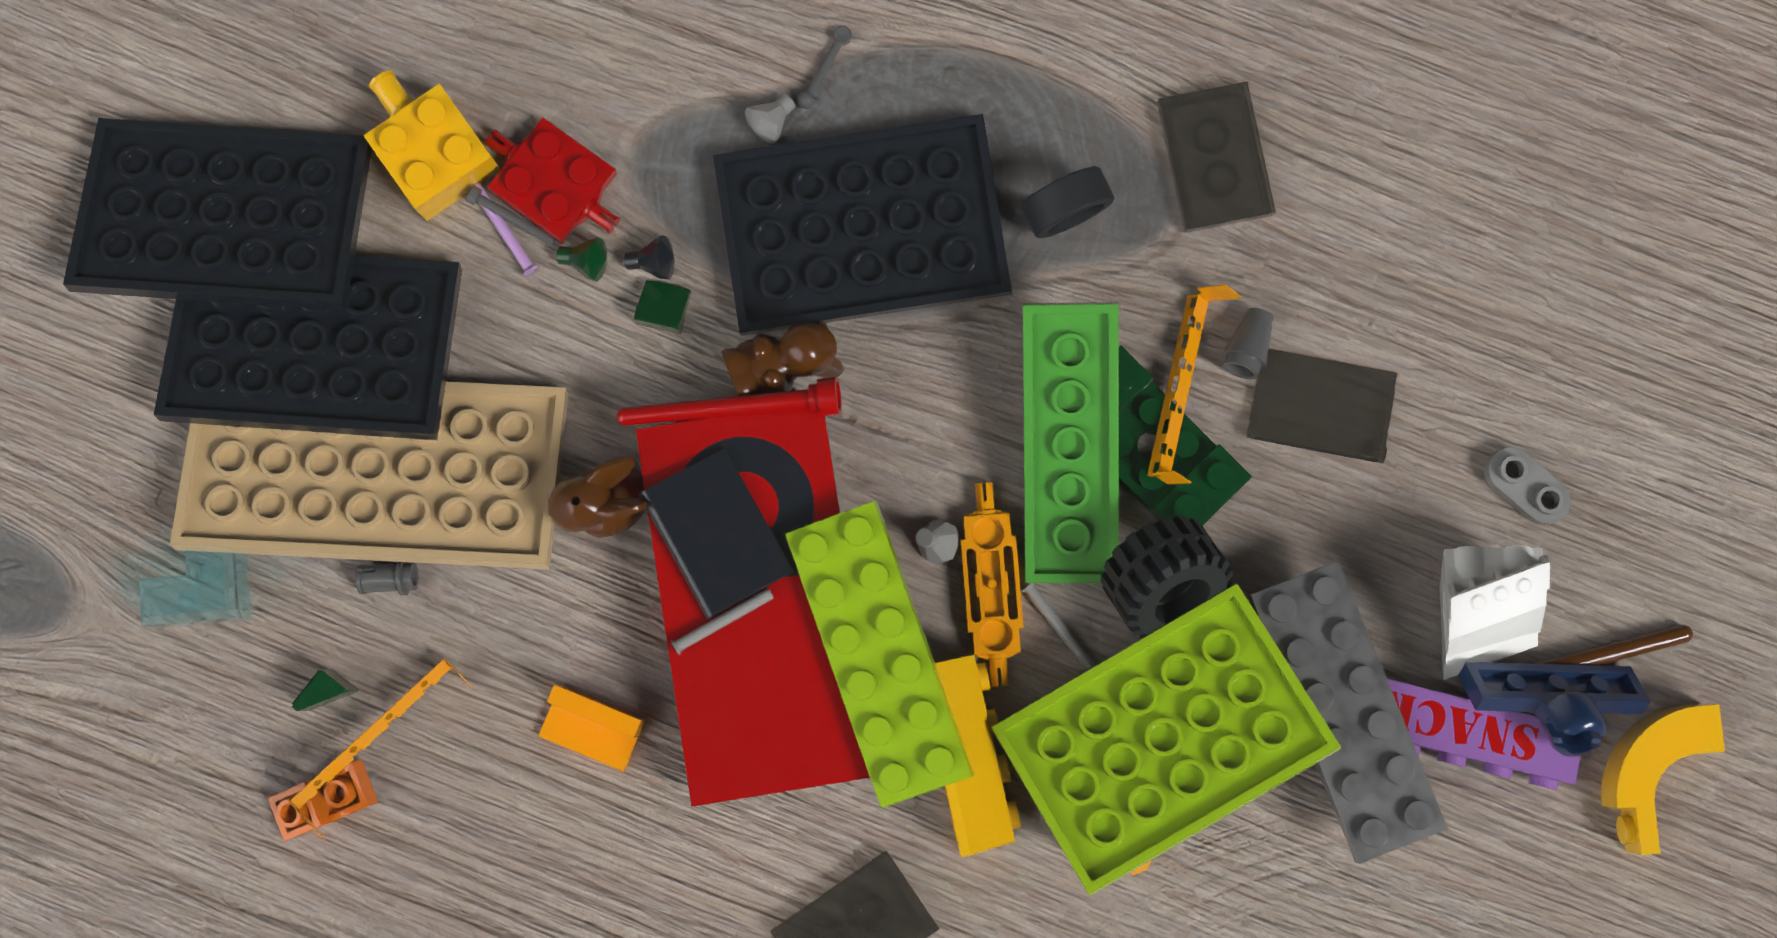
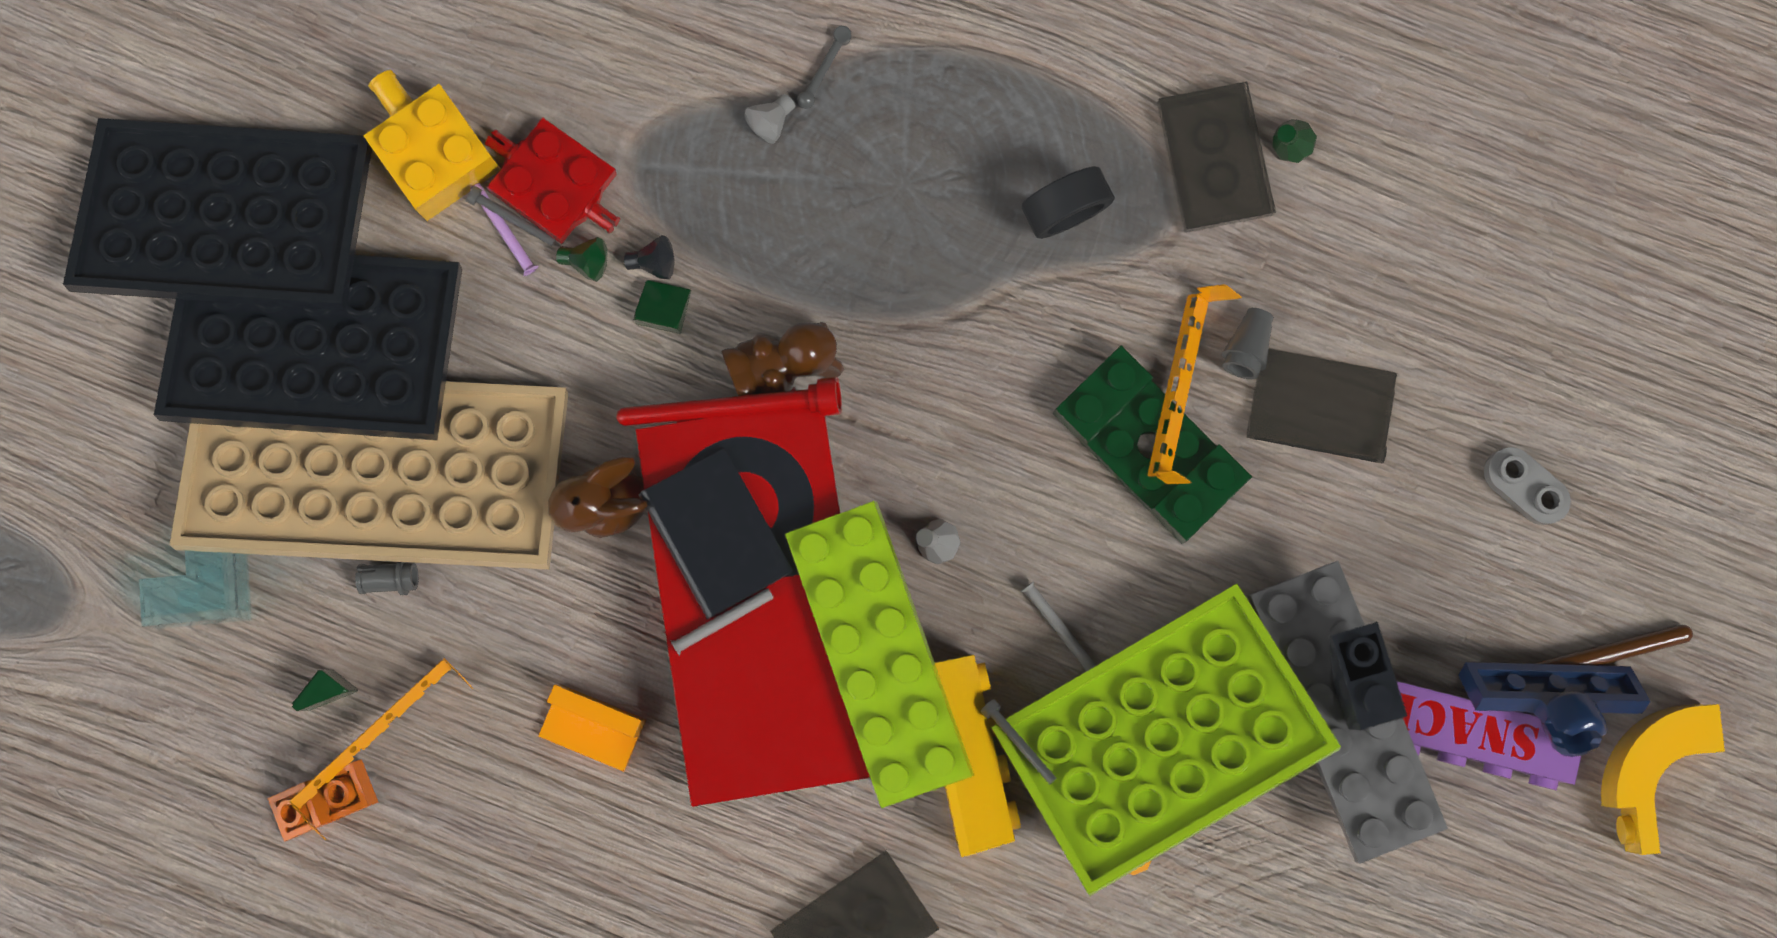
(862, 224): black plate -> none
(991, 710): none -> dark grey piece
(995, 634): light orange piece -> none
(1070, 439): bright green plate -> none
(1164, 573): black tyre -> none
(1294, 141): none -> dark green rock
(1365, 678): none -> black slope
(1490, 603): white slope -> none

